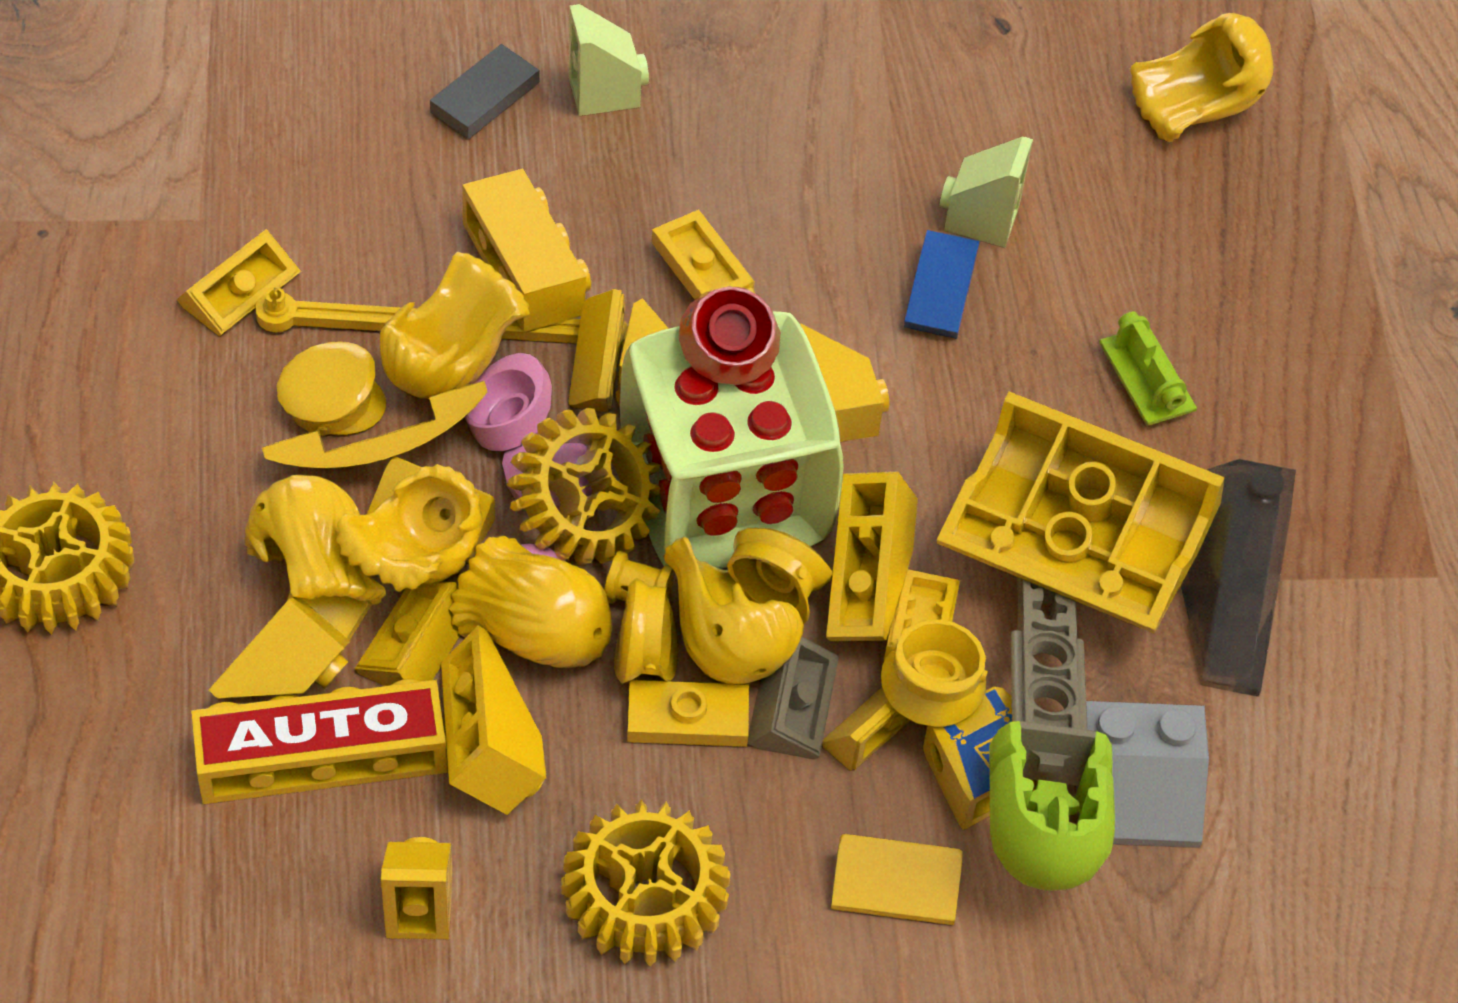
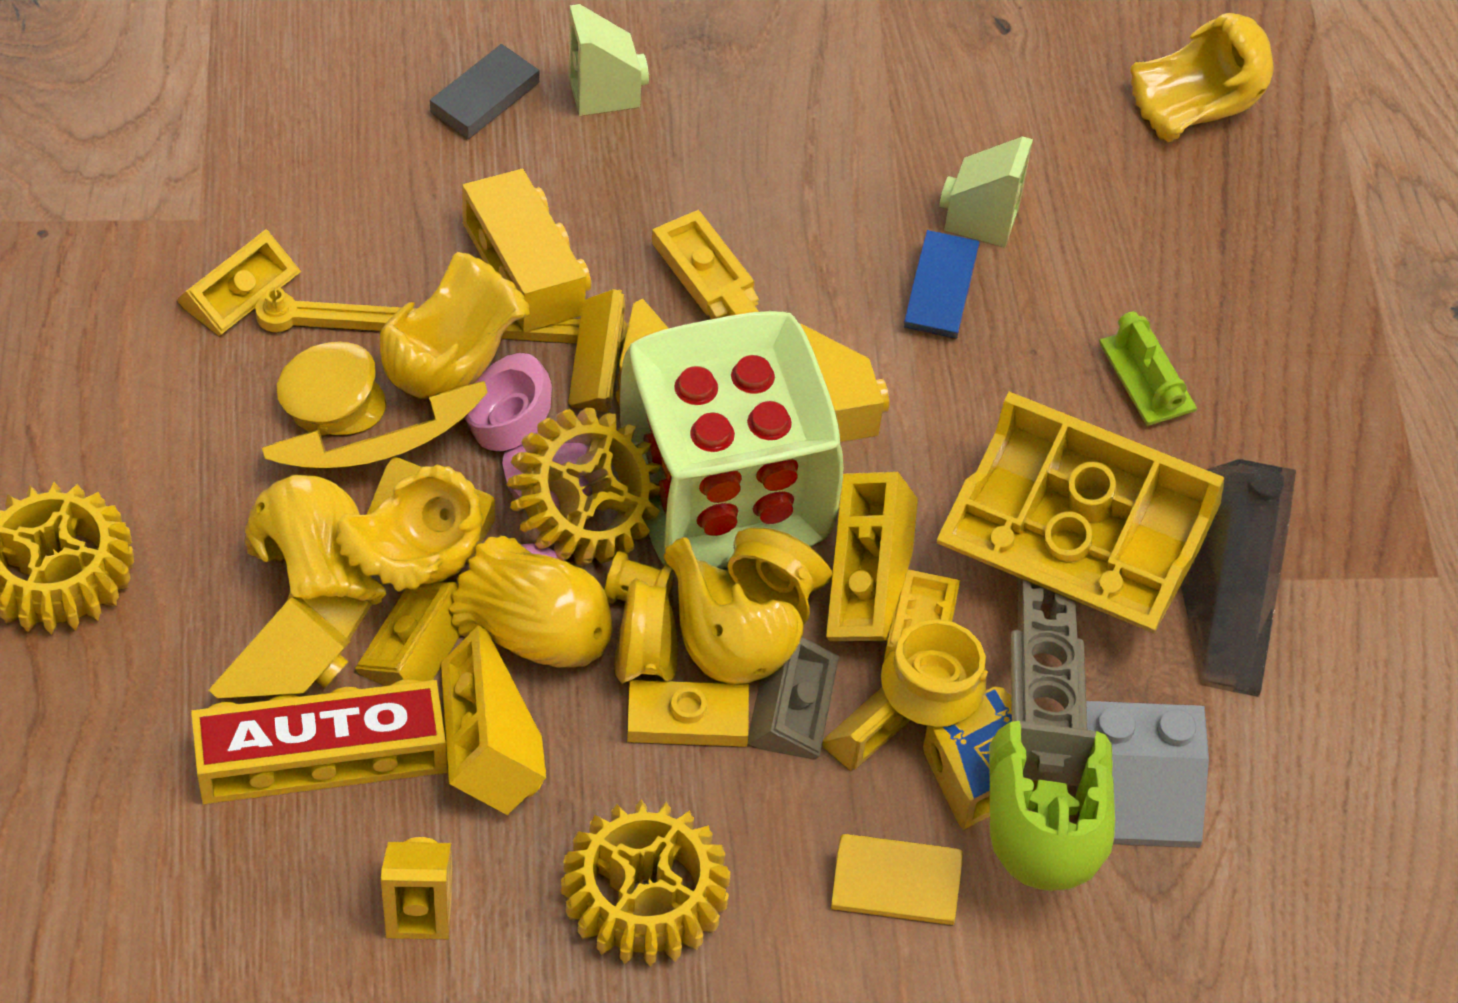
(729, 335): red hat -> none

